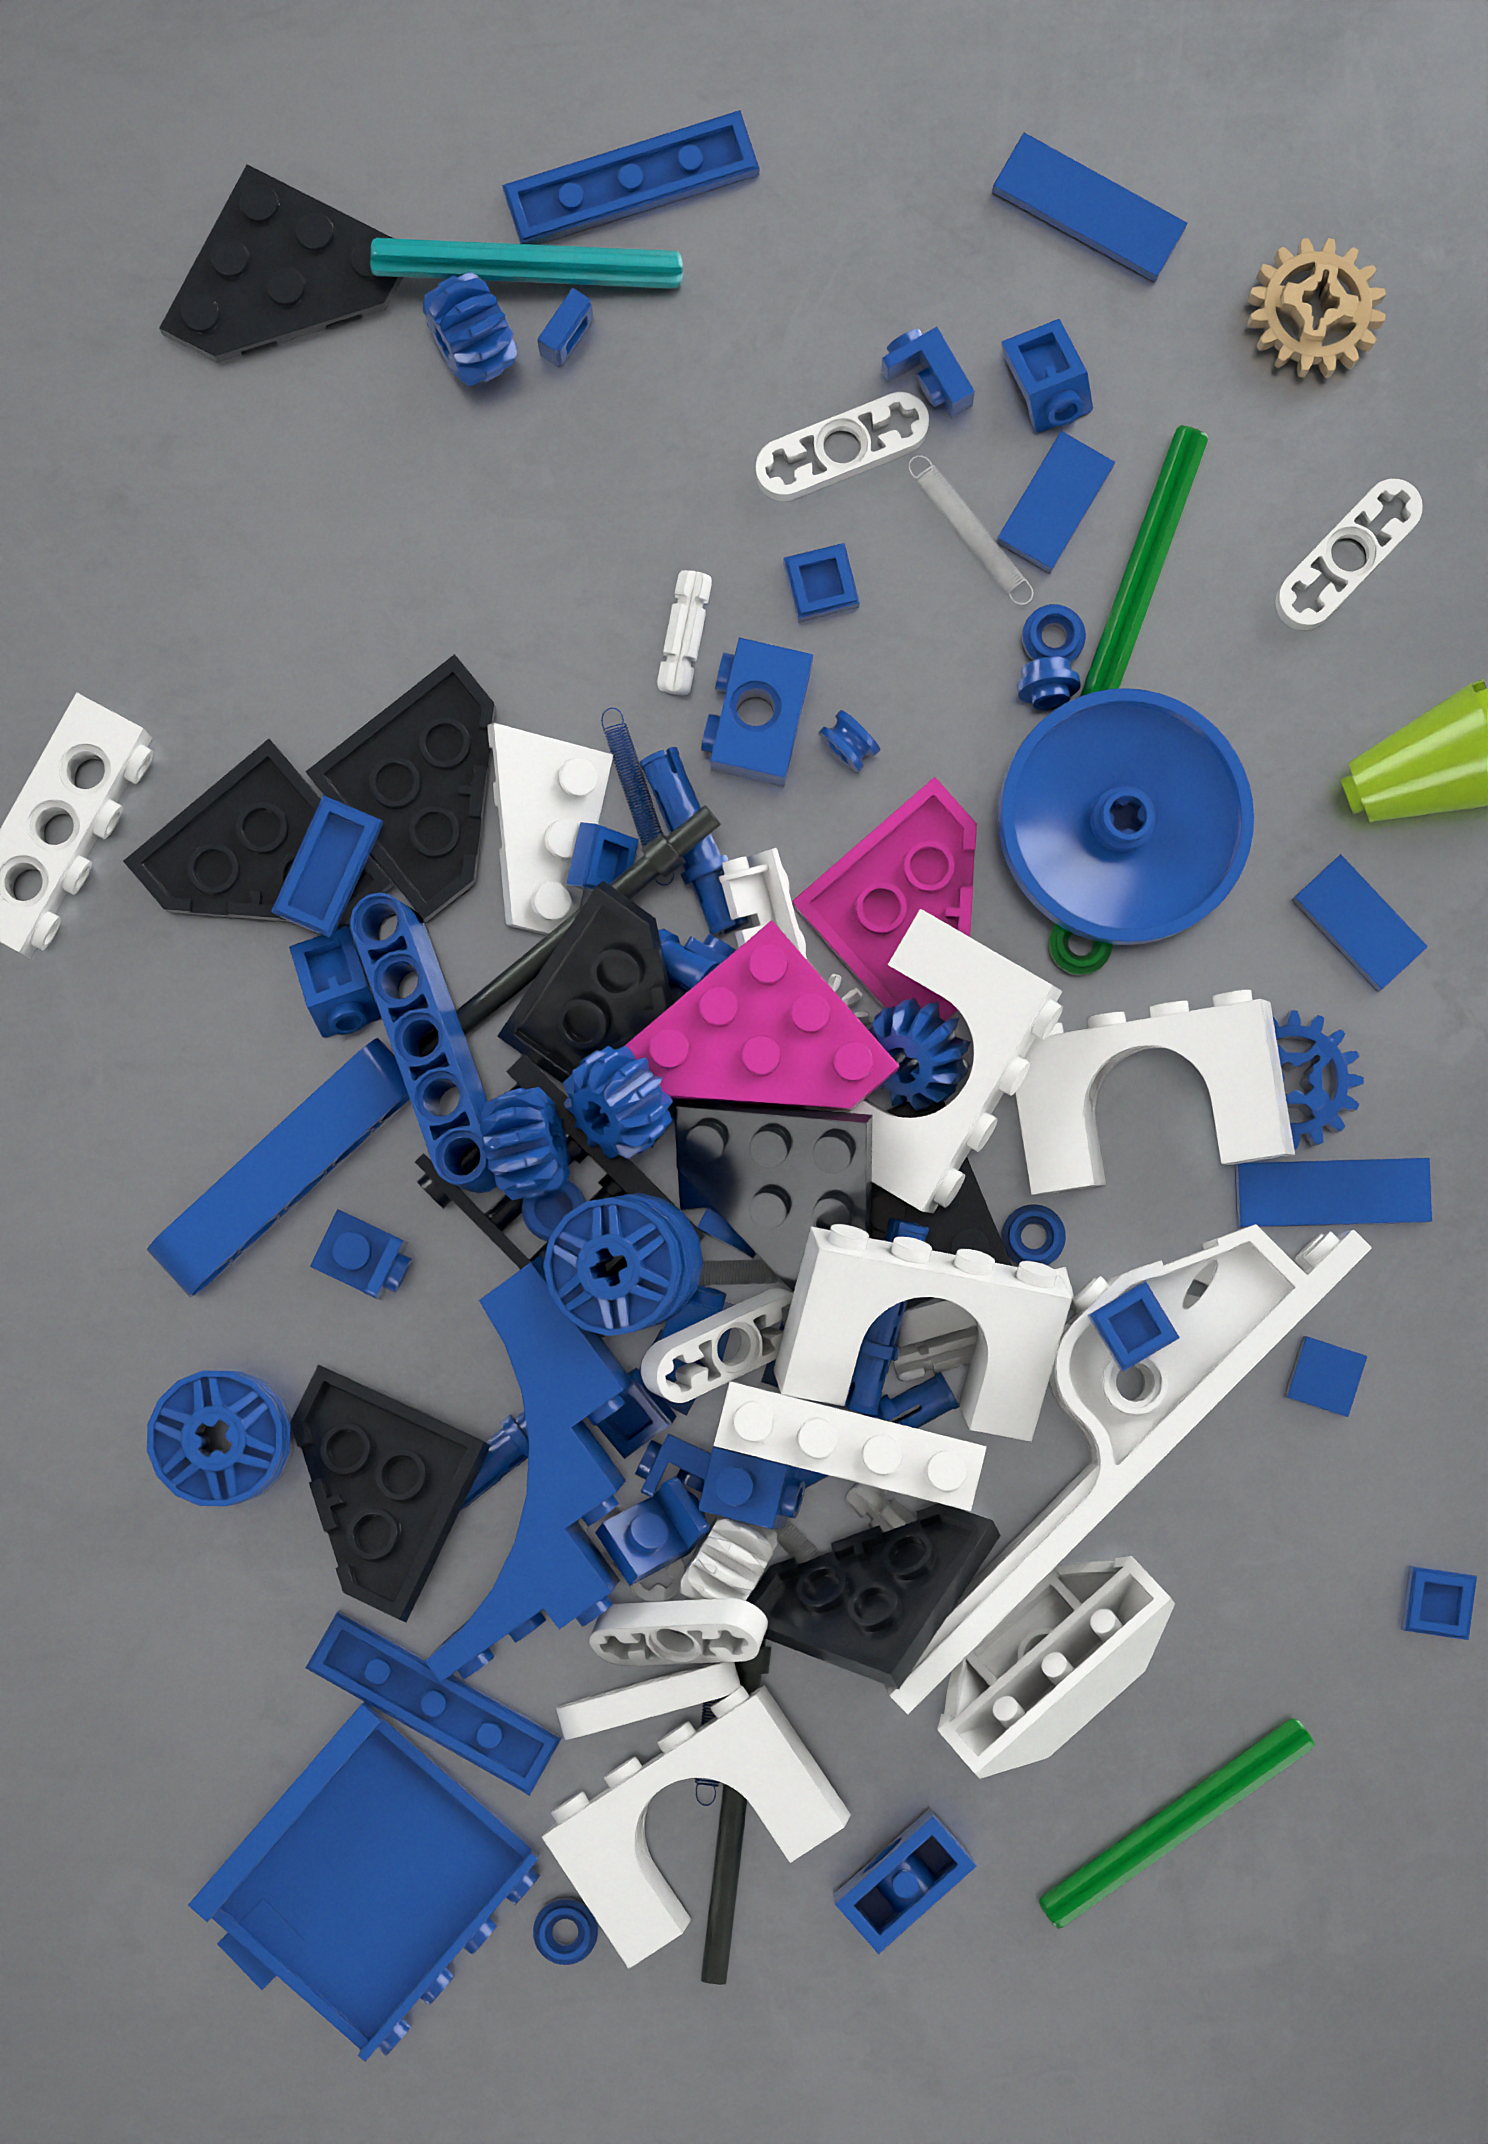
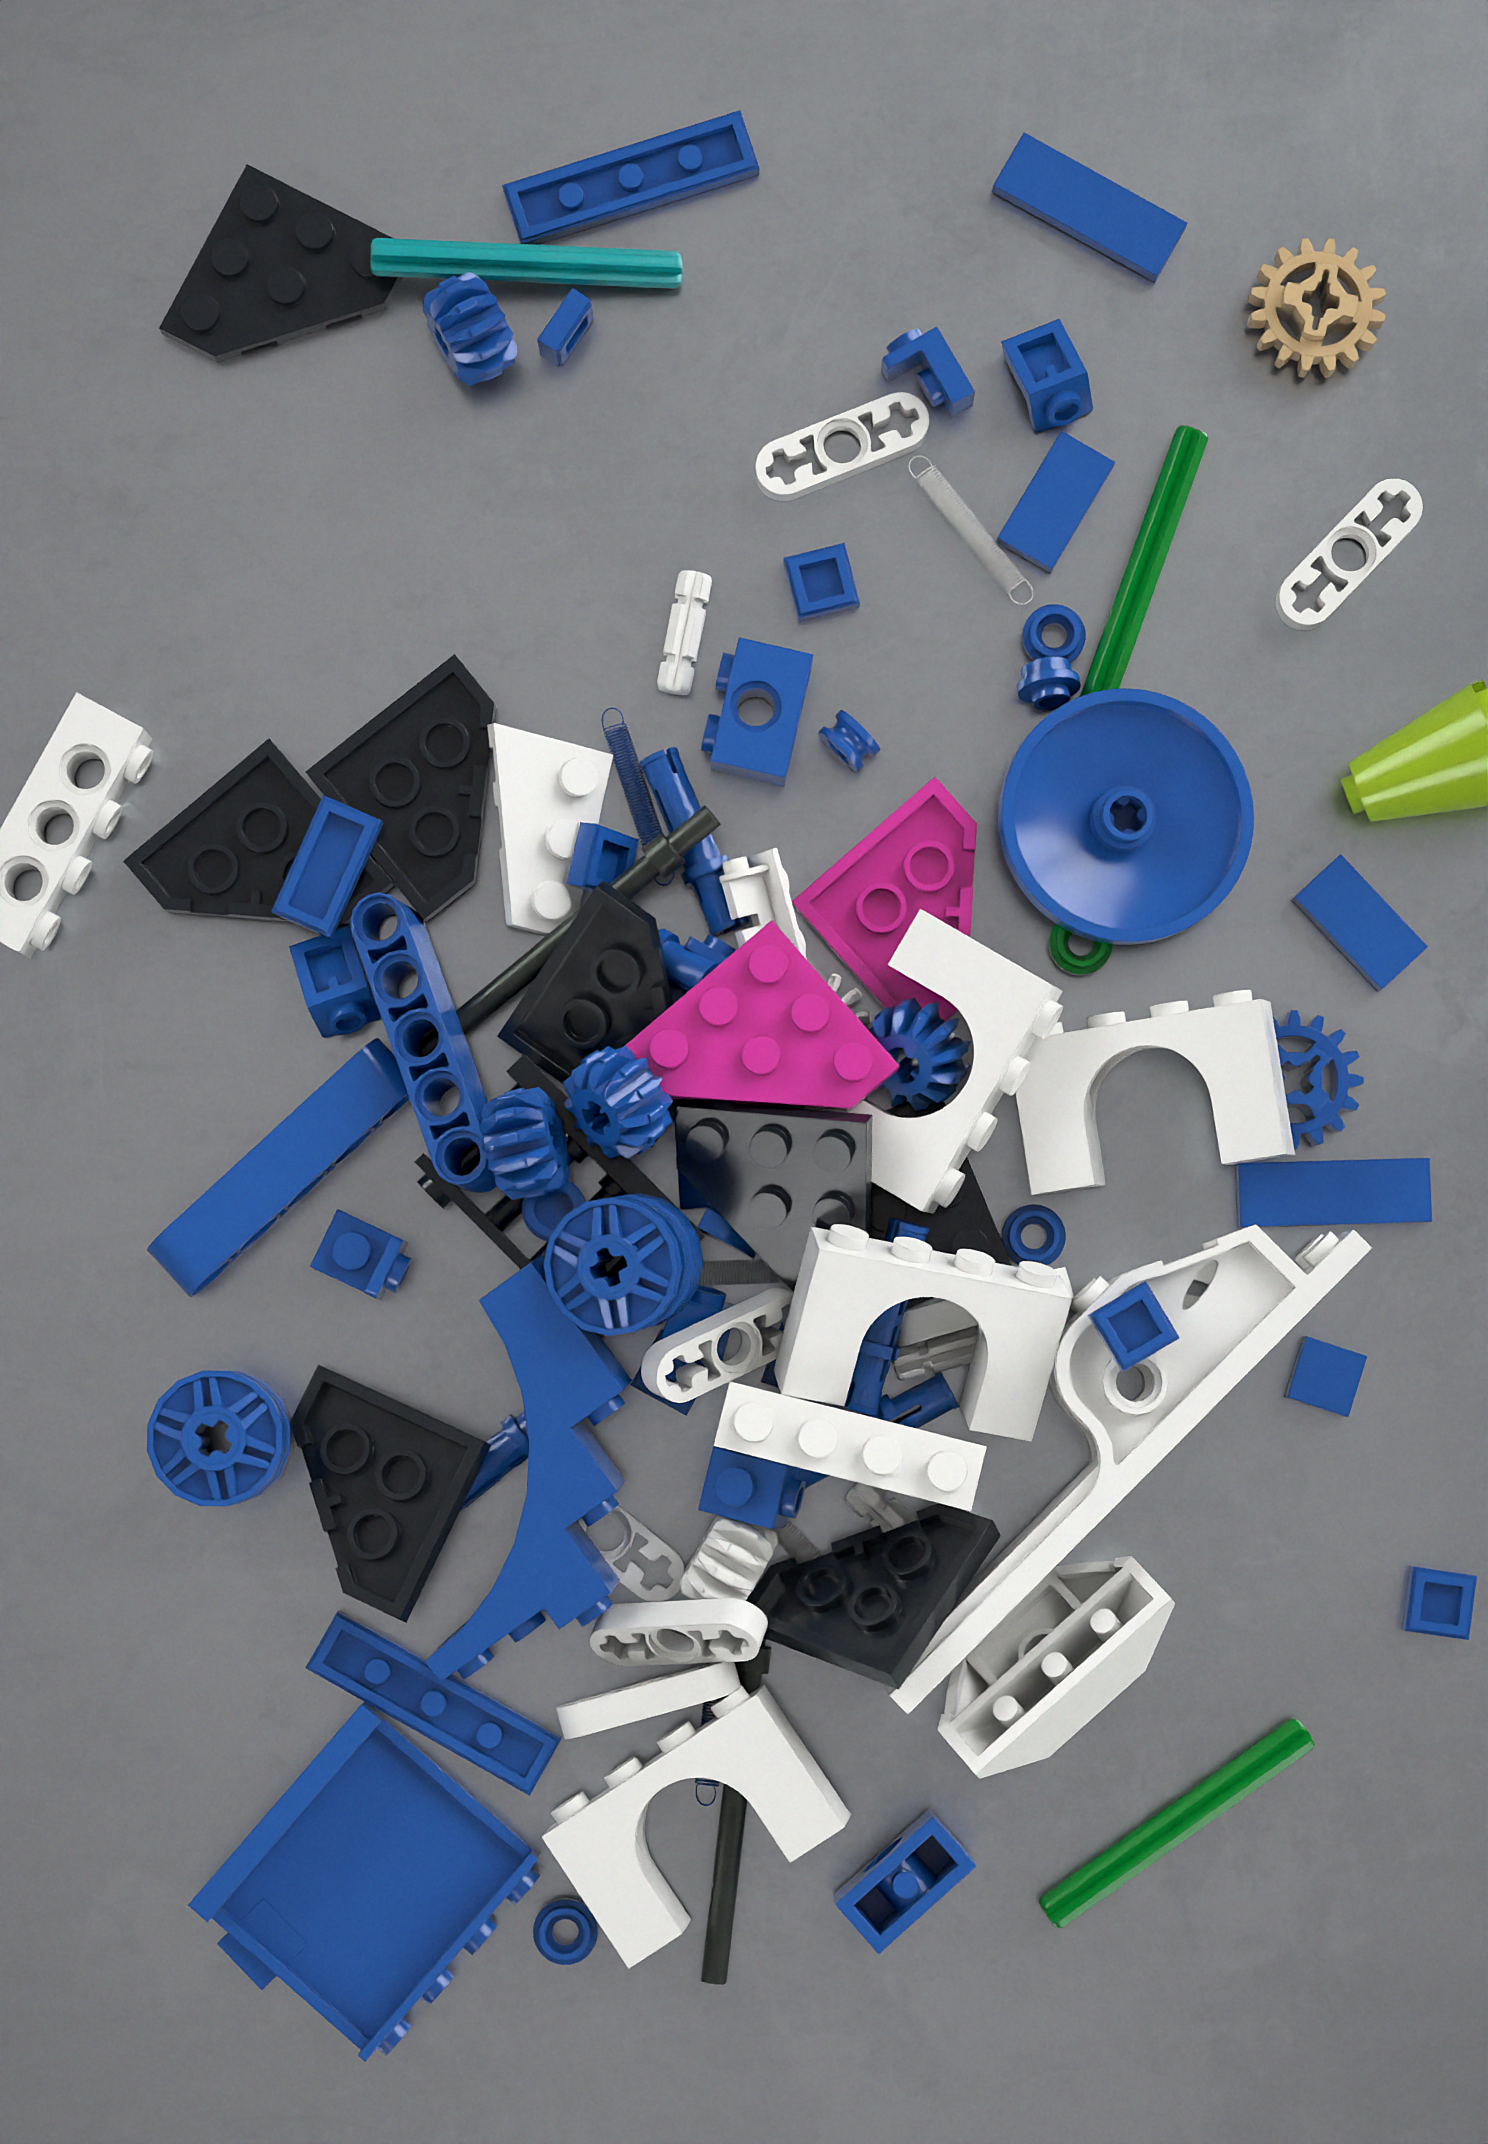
(638, 1419): blue tile -> none
(654, 1531): blue bracket -> none
(678, 1452): blue bracket -> none

